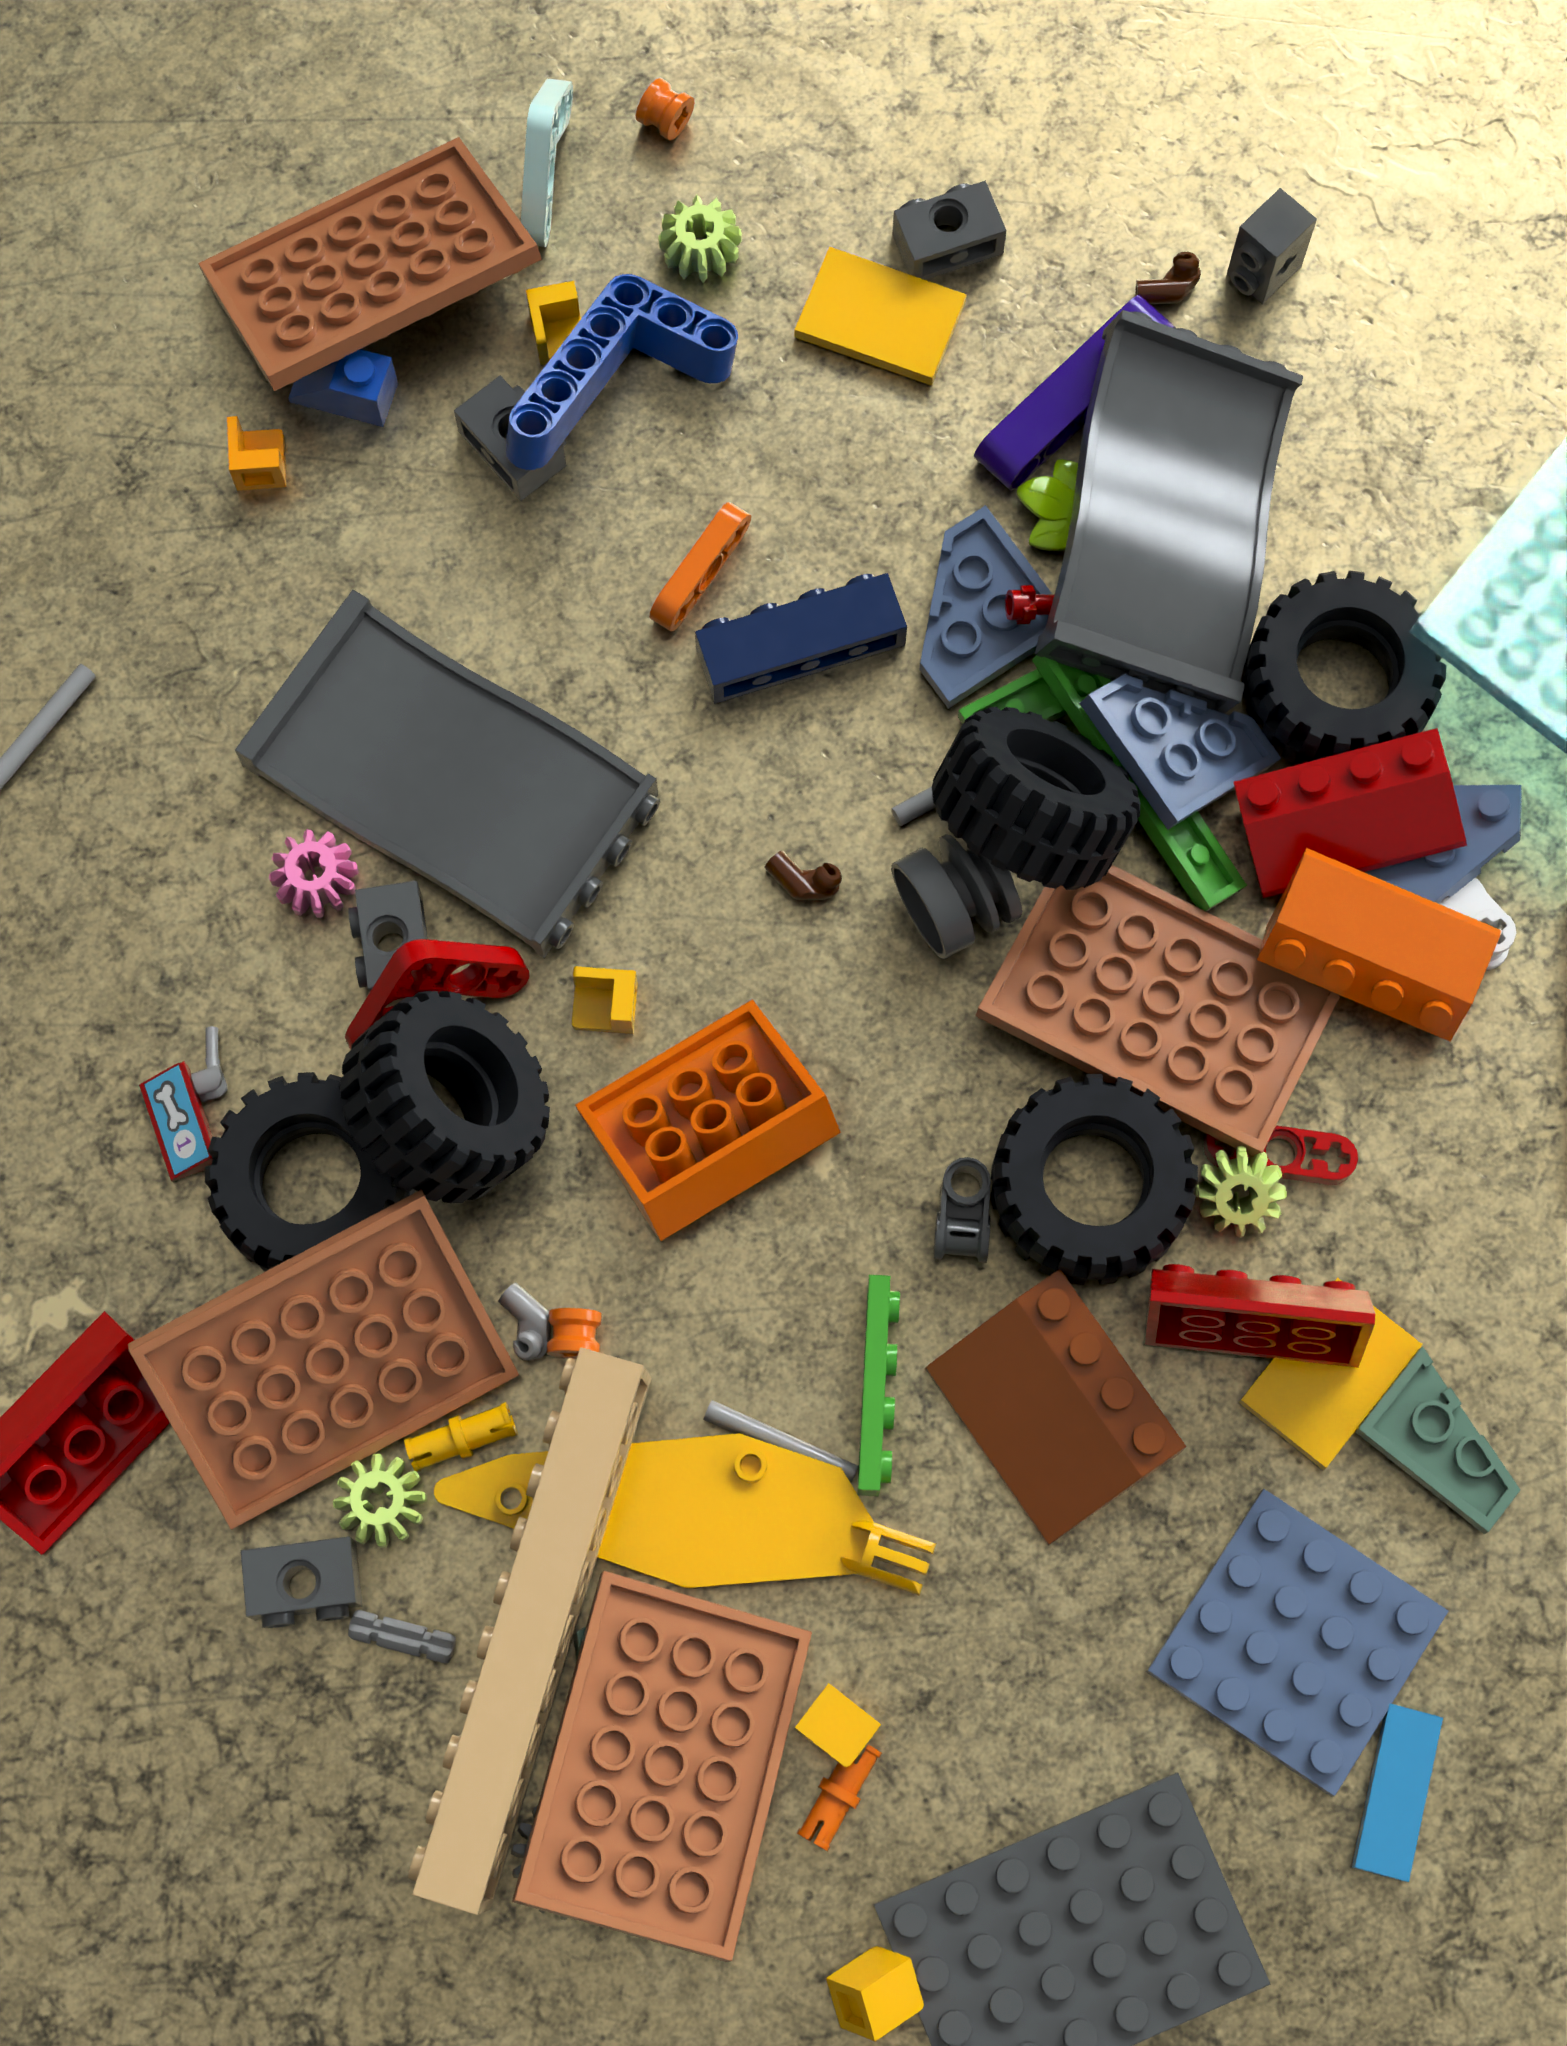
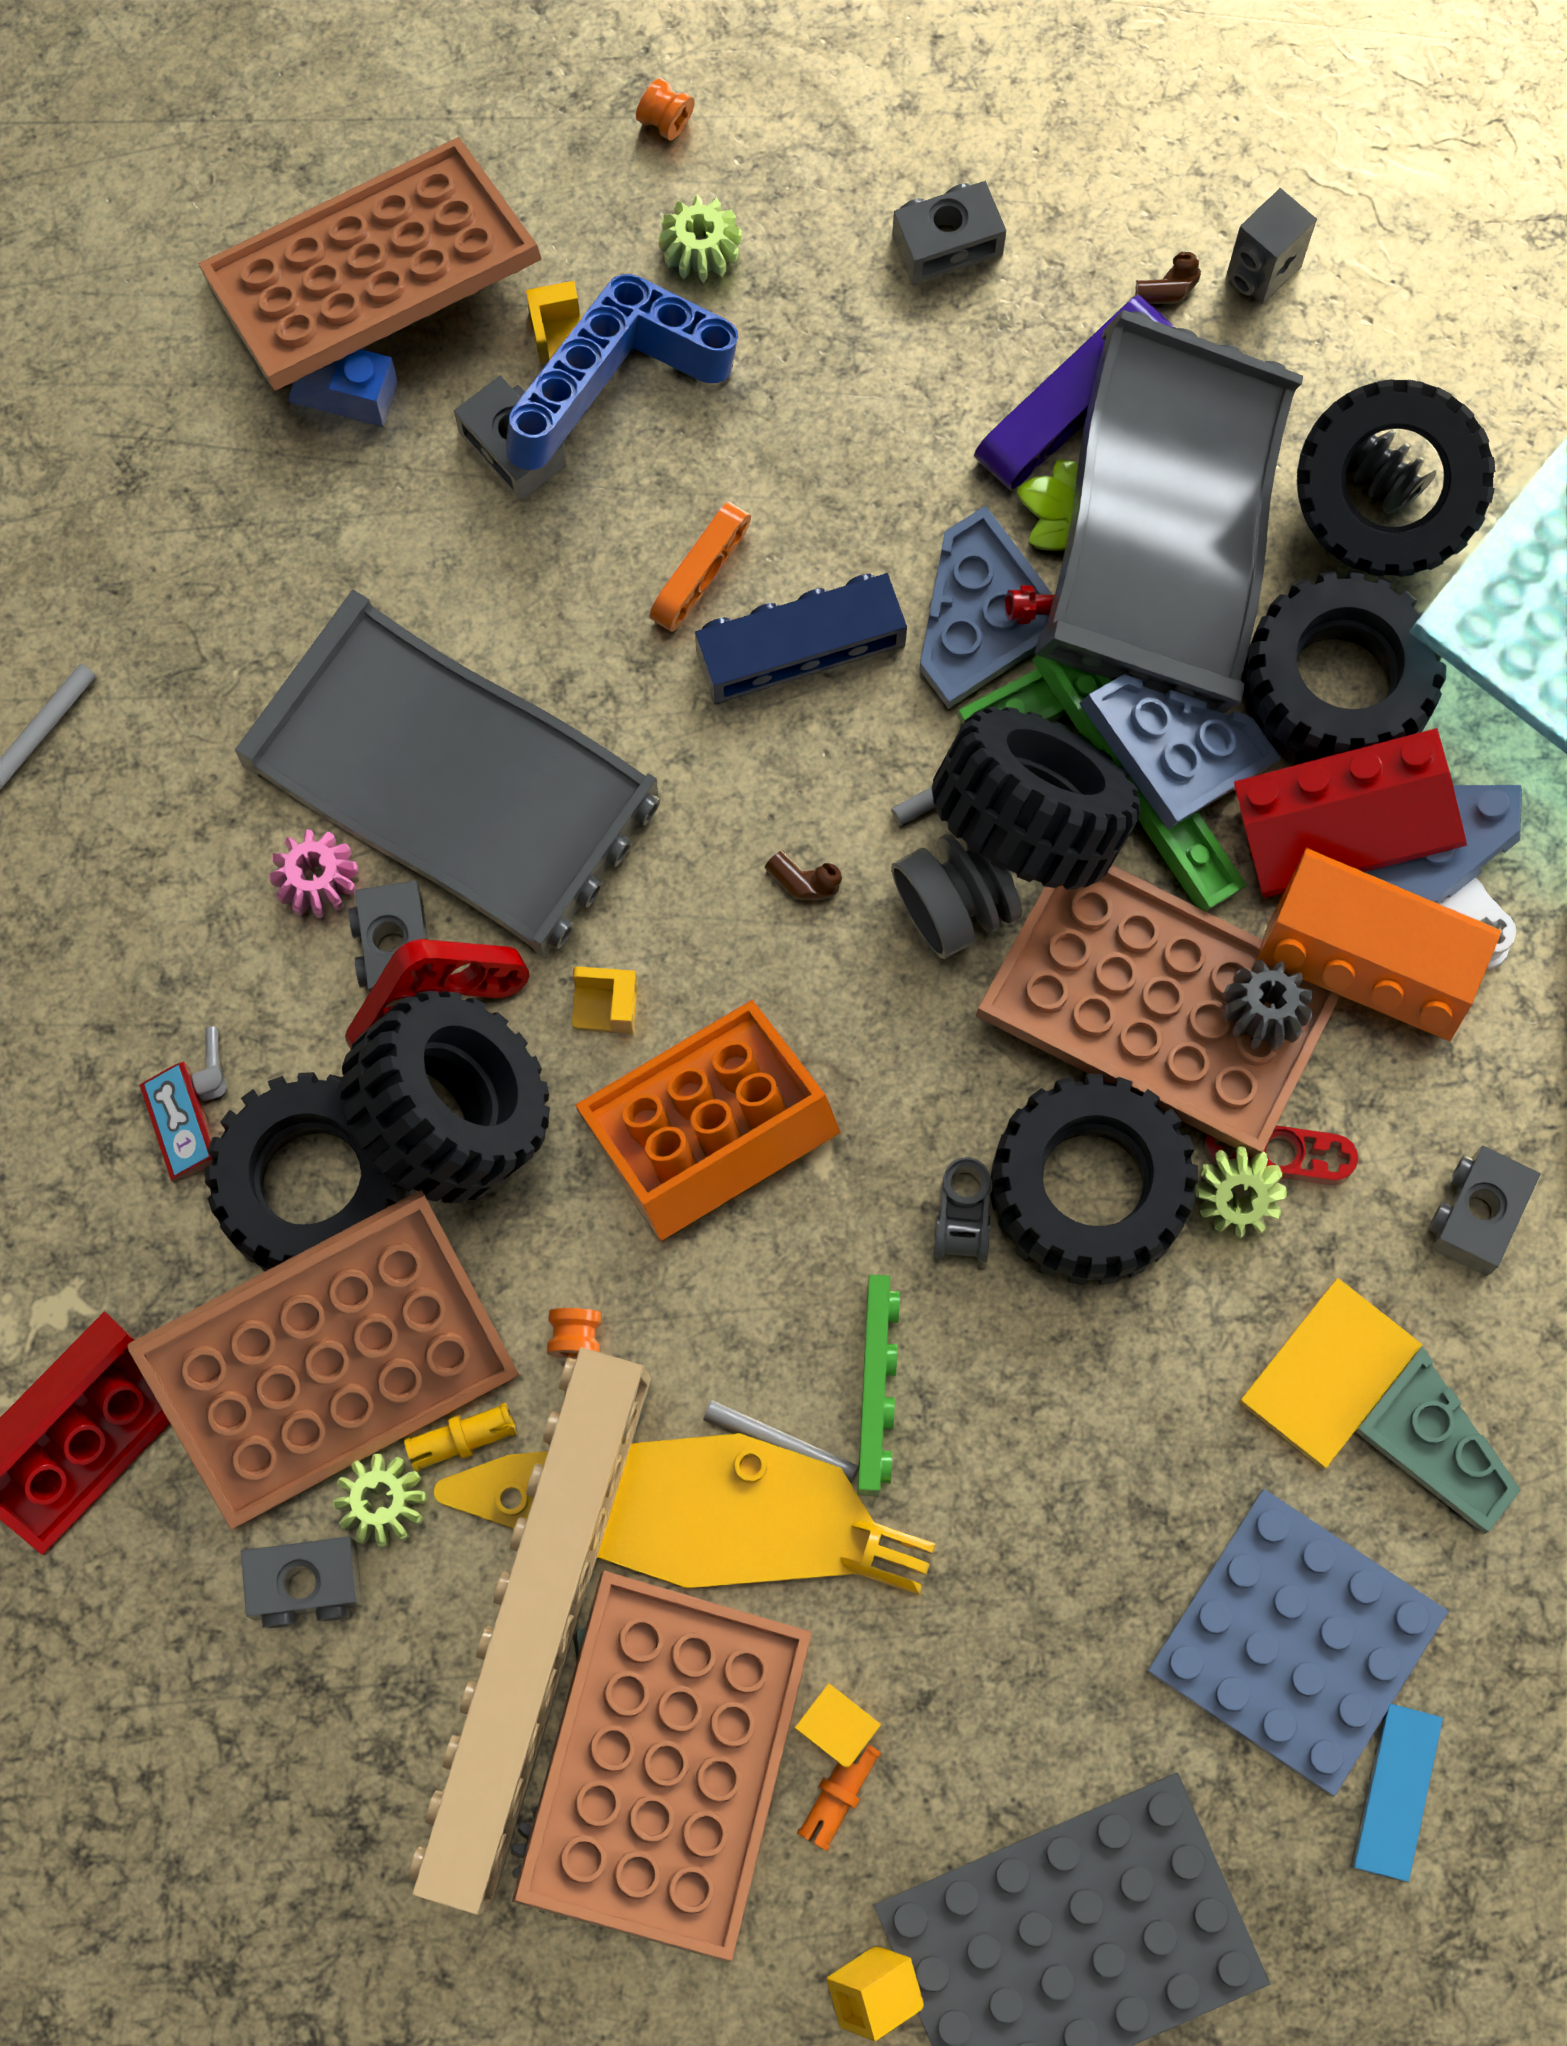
(255, 457): light orange panel -> none
(401, 1636): light grey axle -> none
(533, 1322): light grey arm -> none
(546, 123): light aqua beam -> none
(880, 316): yellow tile -> none
(1055, 1407): dark orange slope -> none
(1258, 1316): red slope -> none
(1287, 1009): none -> dark grey gear
(1388, 472): none -> dark grey piece
(1465, 489): none -> black tyre
(1505, 1187): none -> dark grey brick

